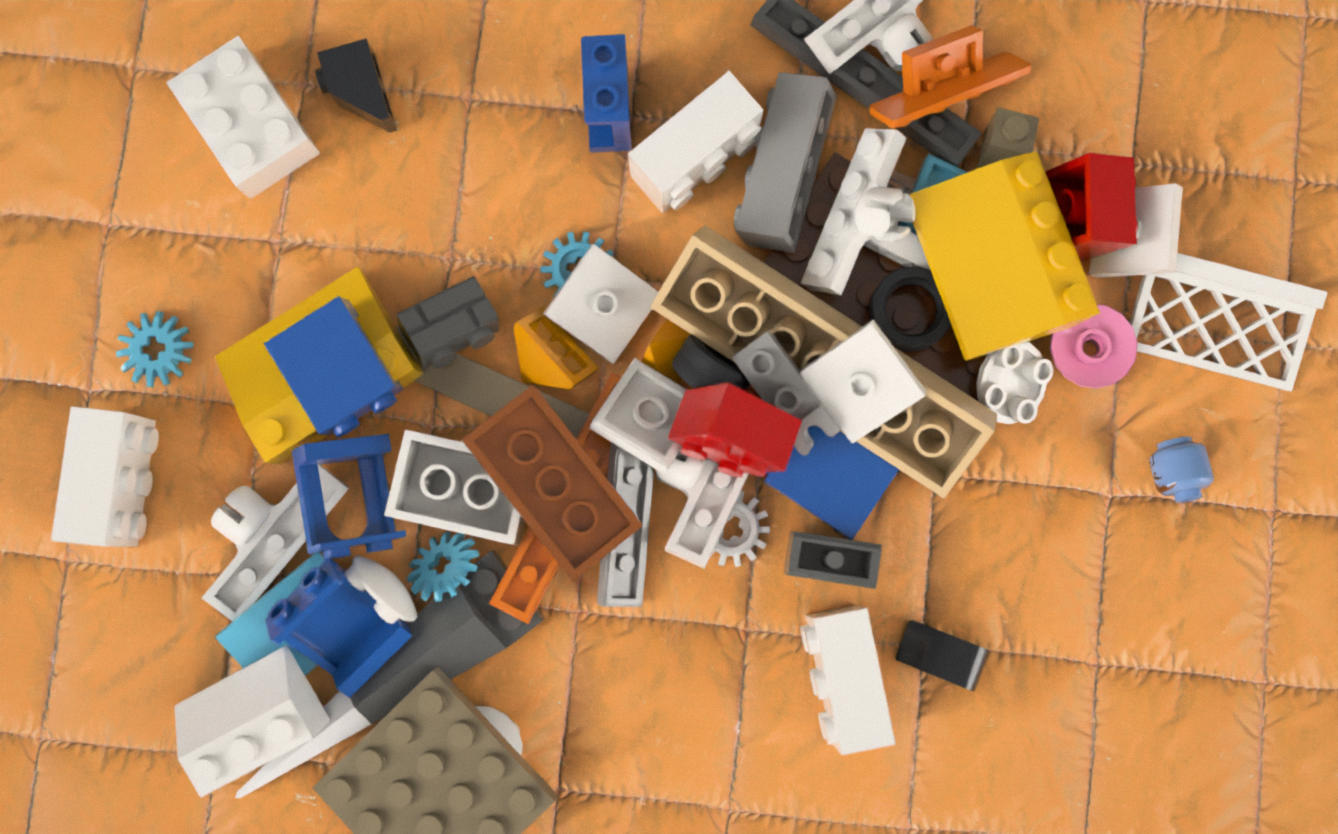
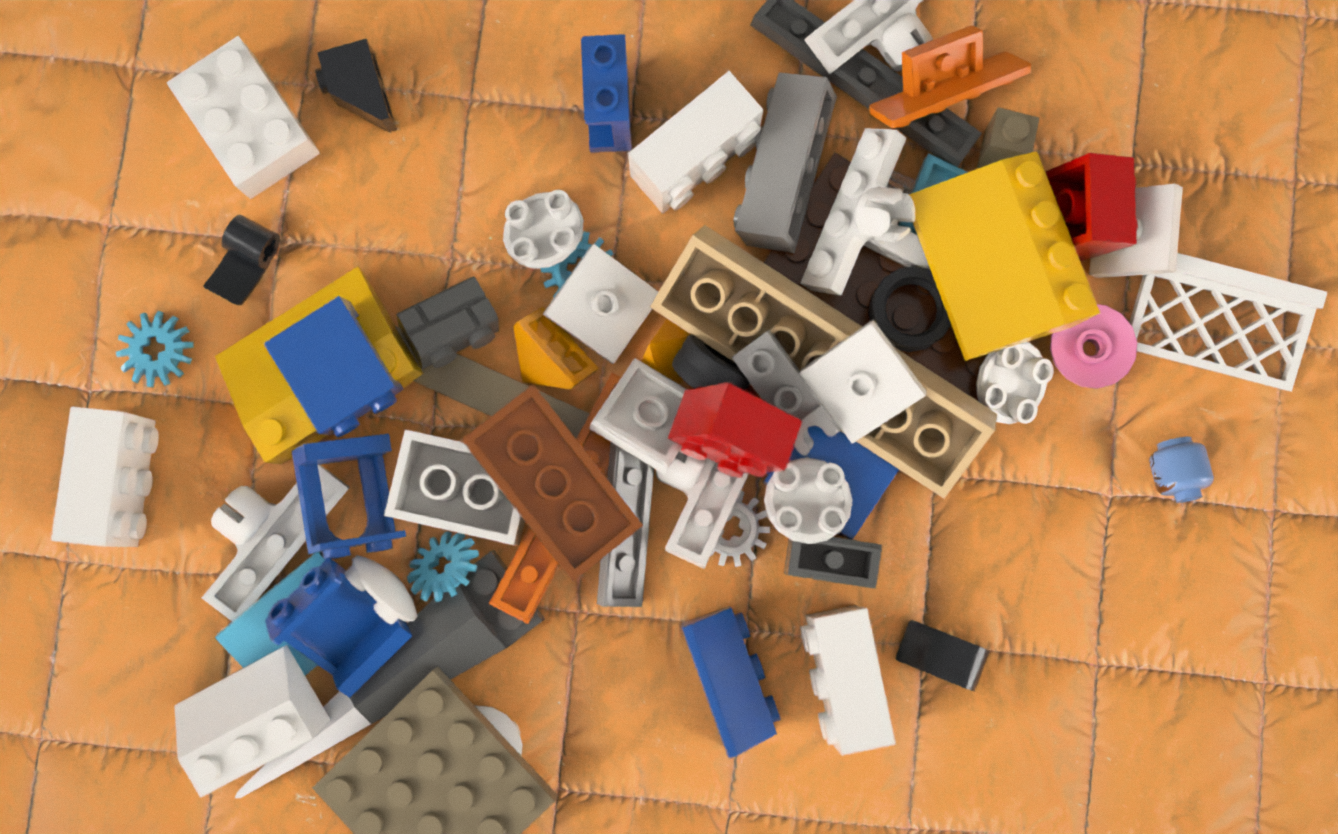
(247, 259): none -> black panel
(542, 229): none -> white dish
(731, 679): none -> blue slope
(808, 500): none -> white dish

